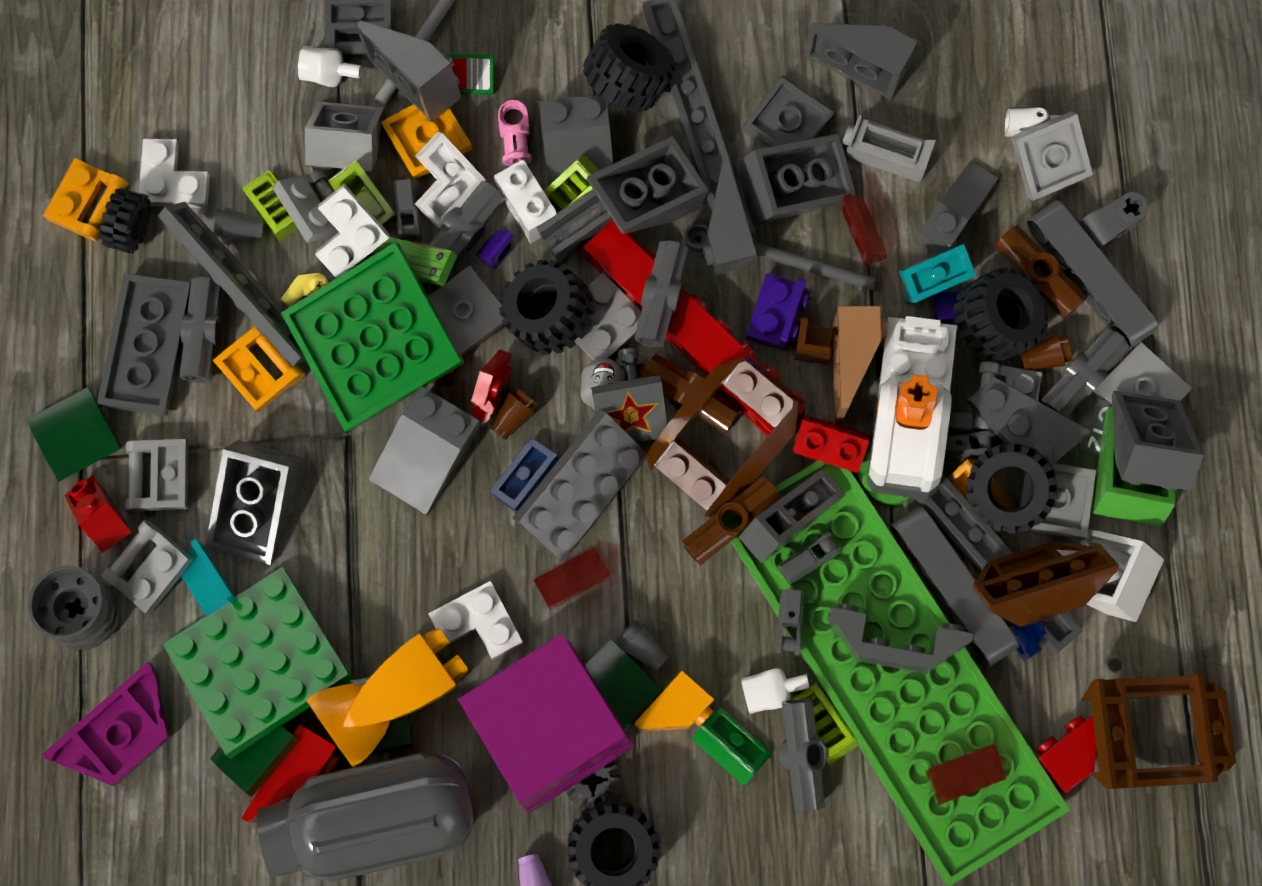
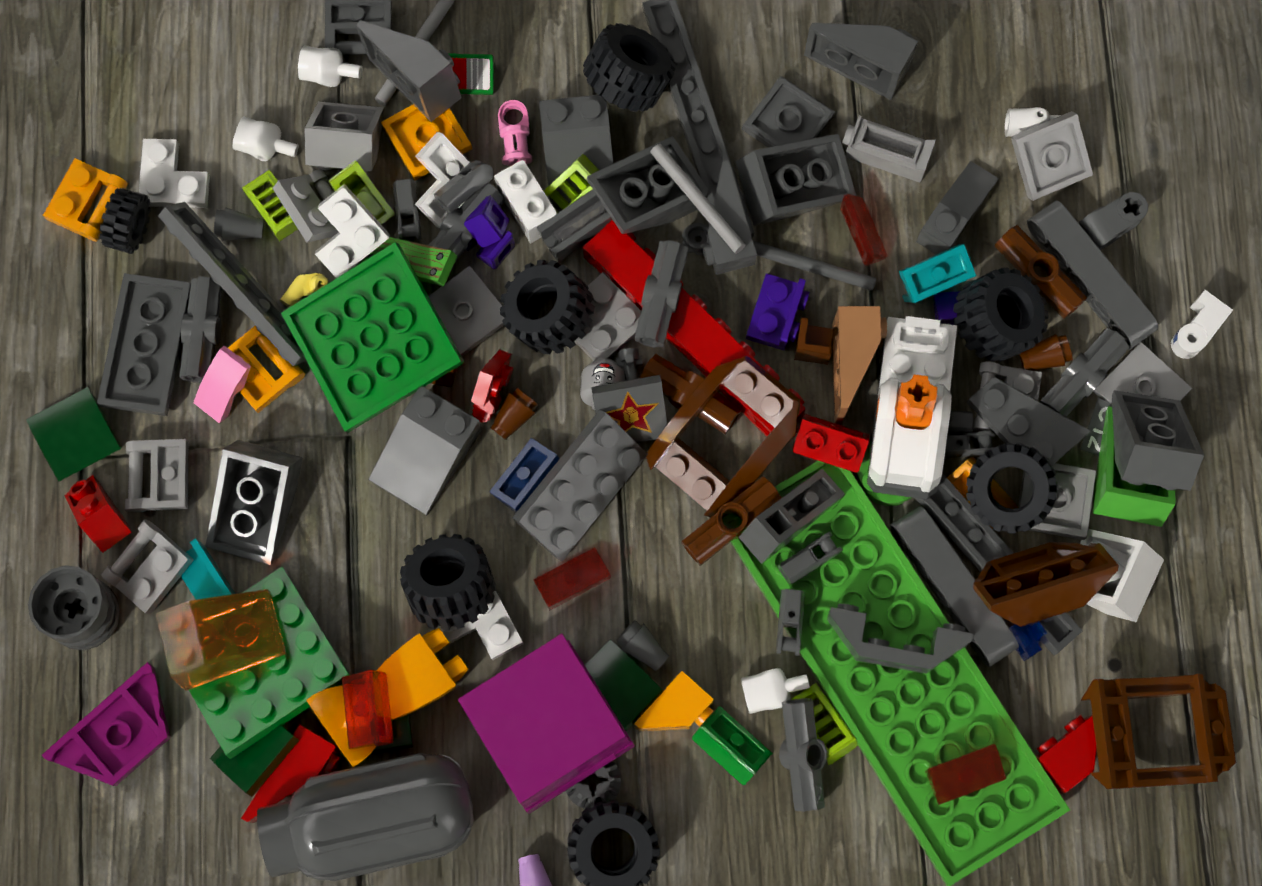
(219, 636): none -> clear orange slope
(221, 383): none -> bright pink slope
(261, 140): none -> white piece
(367, 709): none -> clear red slope
(454, 602): none -> black tyre
(464, 185): none -> dark grey bar
(487, 222): none -> dark purple slope
(698, 198): none -> light grey bar
(1196, 334): none -> white leg

